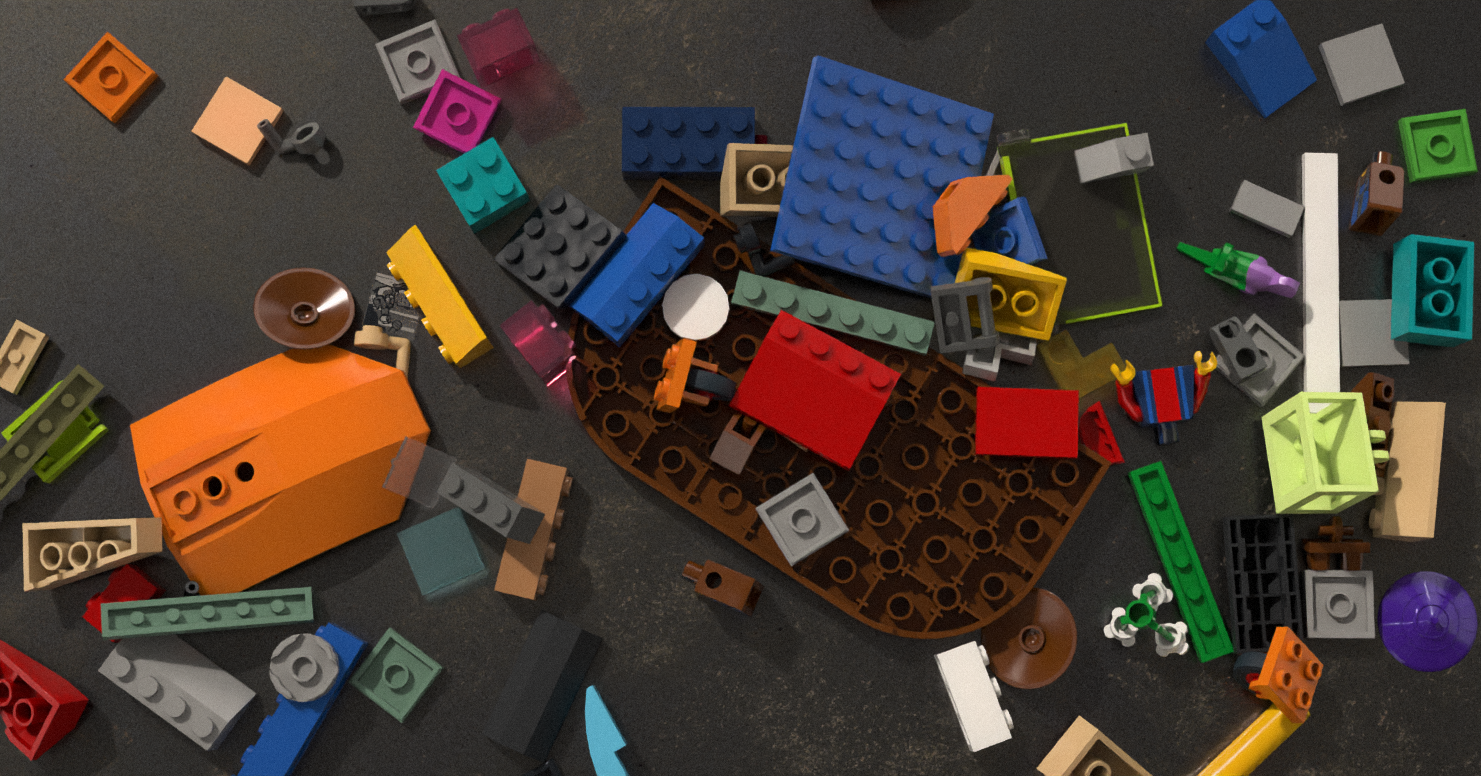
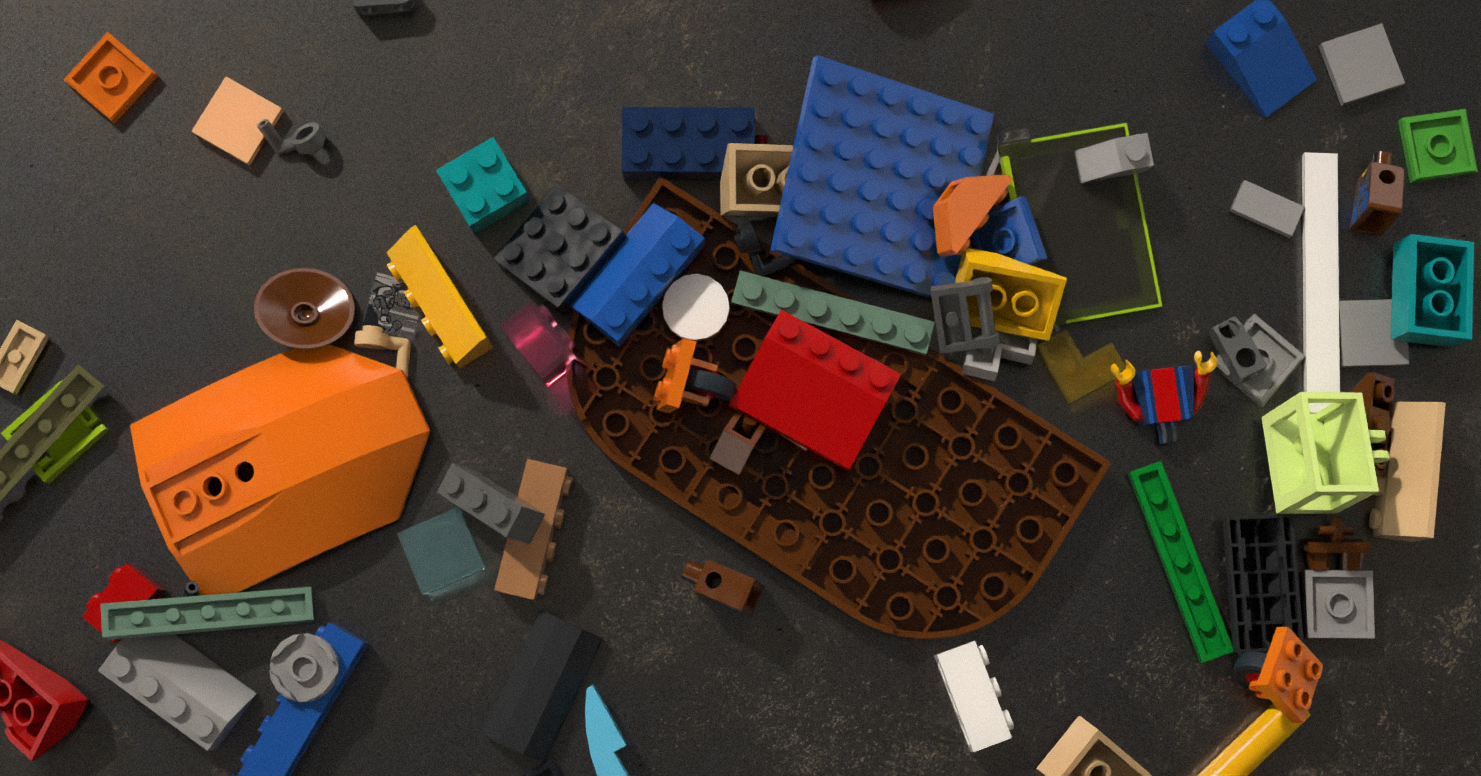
(78, 549): tan wedge -> none
(396, 675): sand green tile -> none
(415, 60): light grey tile -> none
(418, 472): clear piece -> none
(457, 113): dark pink tile -> none
(498, 47): clear pink brick -> none
(802, 519): light grey tile -> none
(1026, 422): red tile -> none
(1031, 641): reddish brown hat -> none
(1097, 434): red plate -> none
(1142, 615): white plant -> none
(1241, 270): animal -> none
(1427, 621): dark purple hat -> none

